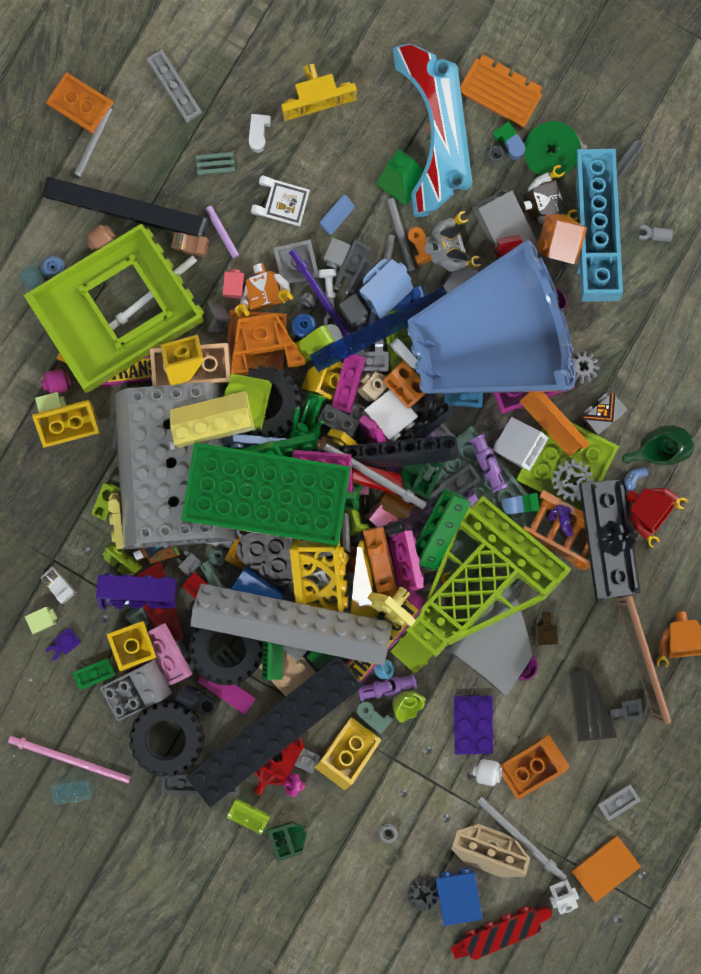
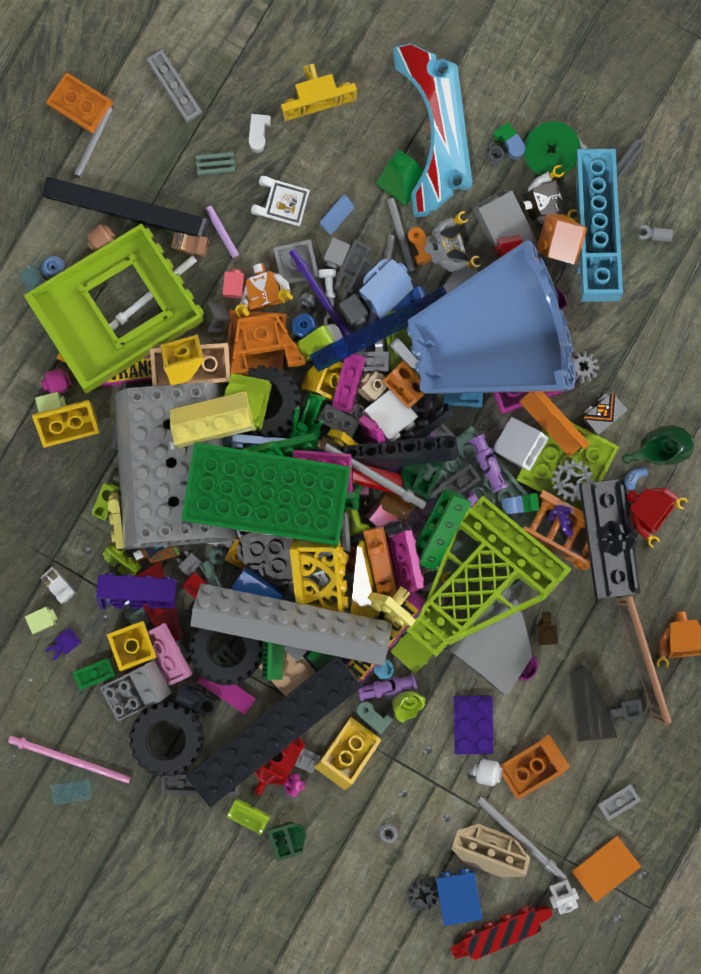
(500, 92): orange hinge -> none

